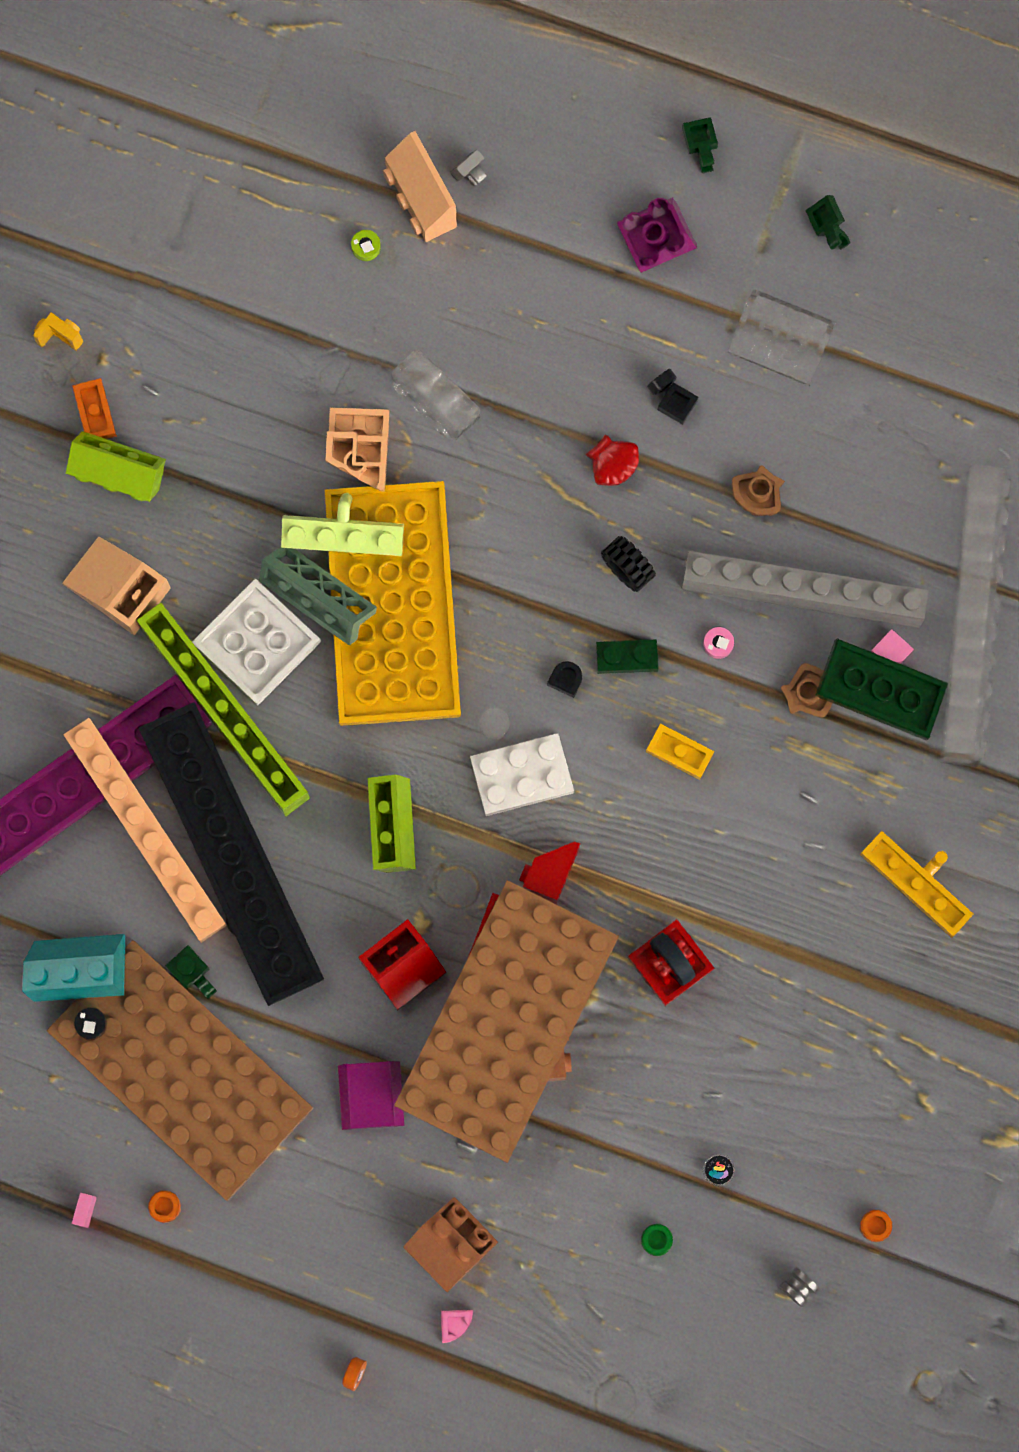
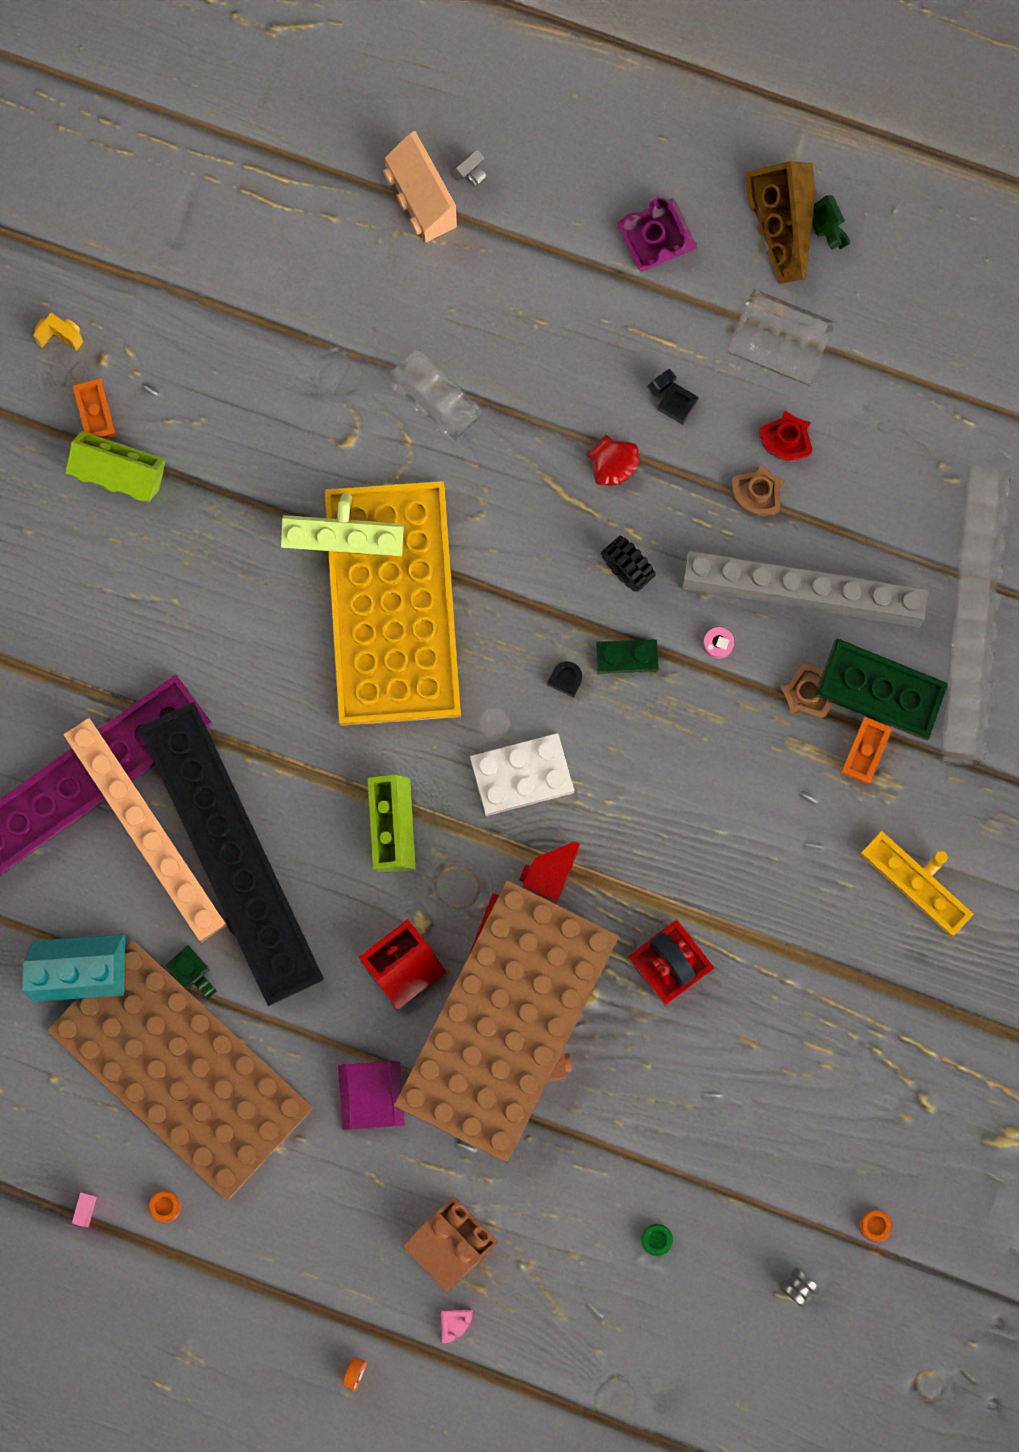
(90, 1023): black tile -> none
(117, 584): light nougat slope -> none
(223, 709): lime brick -> none
(256, 642): white plate -> none
(310, 597): sand green fence -> none
(359, 443): light nougat slope -> none
(365, 245): lime tile -> none
(680, 751): yellow plate -> none
(701, 139): dark green plate -> none
(718, 1170): tile -> none
(784, 206): none -> pearl gold wedge
(787, 438): none -> red animal
(866, 751): none -> orange plate
(893, 647): bright pink tile -> none

